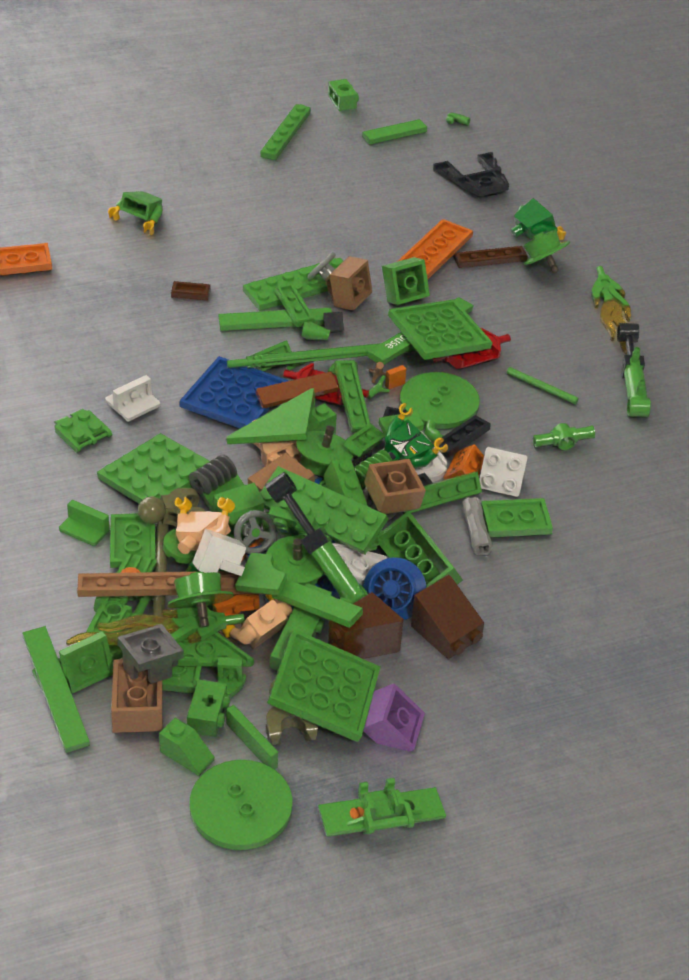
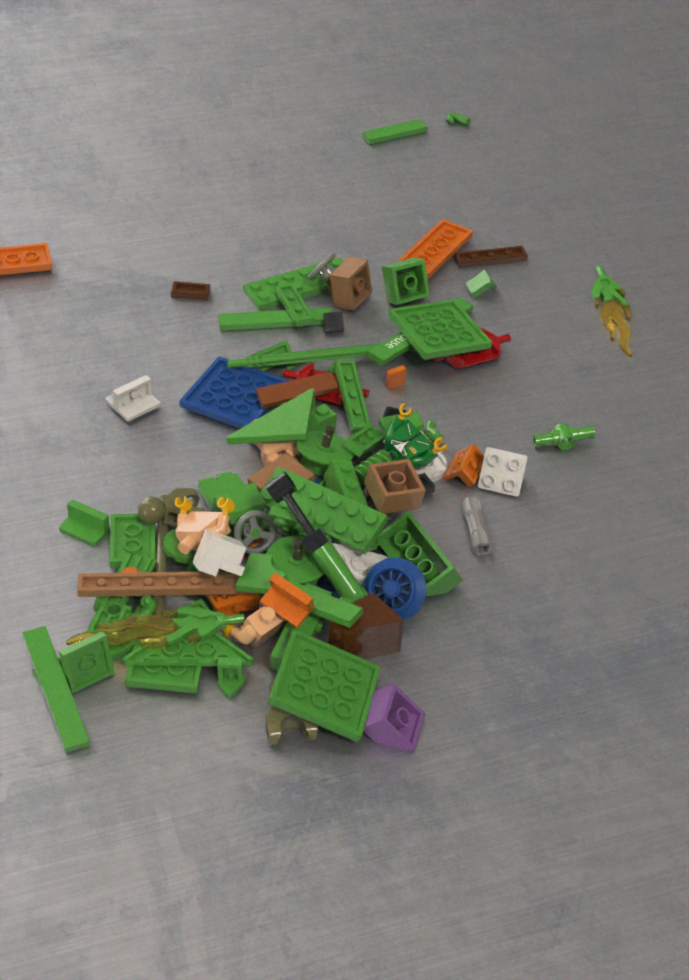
(81, 427): bright green plate -> none
(136, 702): medium nougat slope -> none
(140, 205): bright green torso -> none
(148, 605): none -> bright green arm
(150, 650): flat silver panel -> none
(152, 469): bright green plate -> none
(185, 746): bright green slope -> none
(199, 591): bright green piece -> none
(208, 707): bright green brick -> none
(213, 474): dark grey piece -> none
(240, 804): bright green plate -> none
(251, 737): bright green tile -> none
(285, 132): bright green plate -> none
(288, 600): none -> orange panel
(314, 332): bright green cone -> none
(342, 94): bright green brick -> none
(378, 371): medium nougat bar -> none
(378, 388): bright green bar -> none
(381, 810): bright green piece -> none
(440, 398): bright green plate -> none
(446, 618): reddish brown slope -> none
(450, 490): bright green tile -> none
(464, 434): black plate -> none
(479, 183): black wing -> none
(480, 284): none -> bright green tile
(516, 517): bright green plate -> none
(534, 219): green torso -> none
(542, 385): bright green bar -> none
(543, 247): bright green piece -> none
(633, 372): bright green piece -> none

